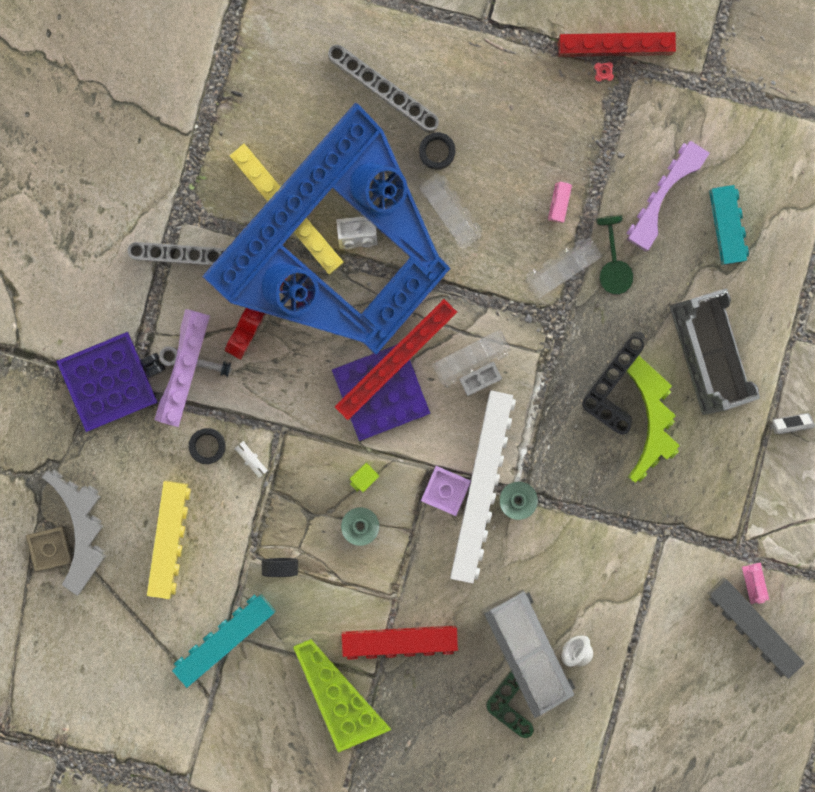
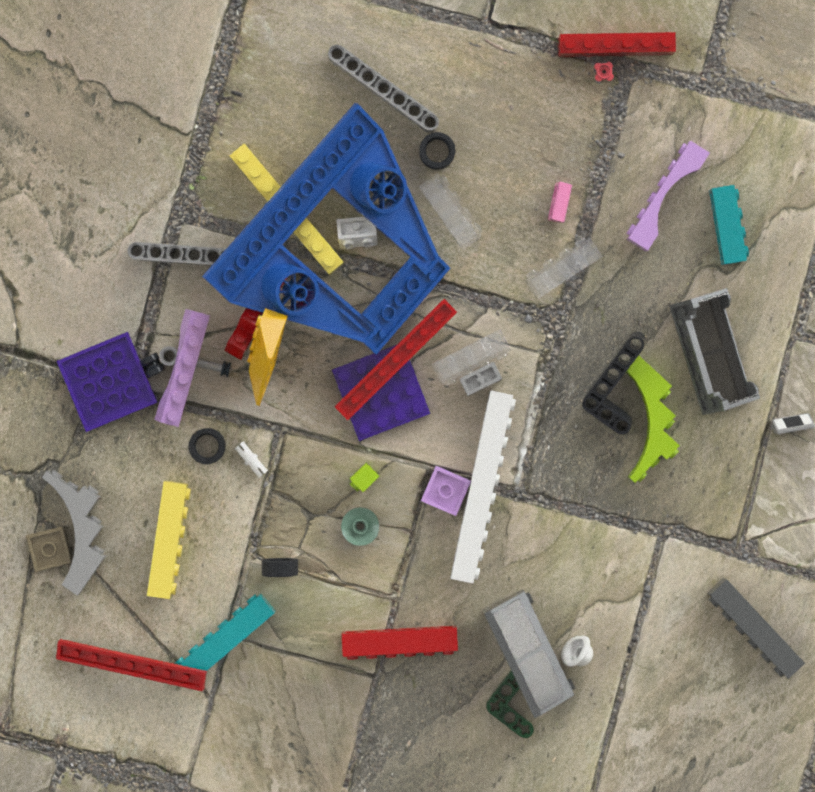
(131, 665): none -> red plate
(265, 350): none -> yellow slope
(341, 705): lime wing -> none
(526, 507): sand green dish -> none
(616, 275): dark green piece -> none
(755, 583): bright pink hinge -> none

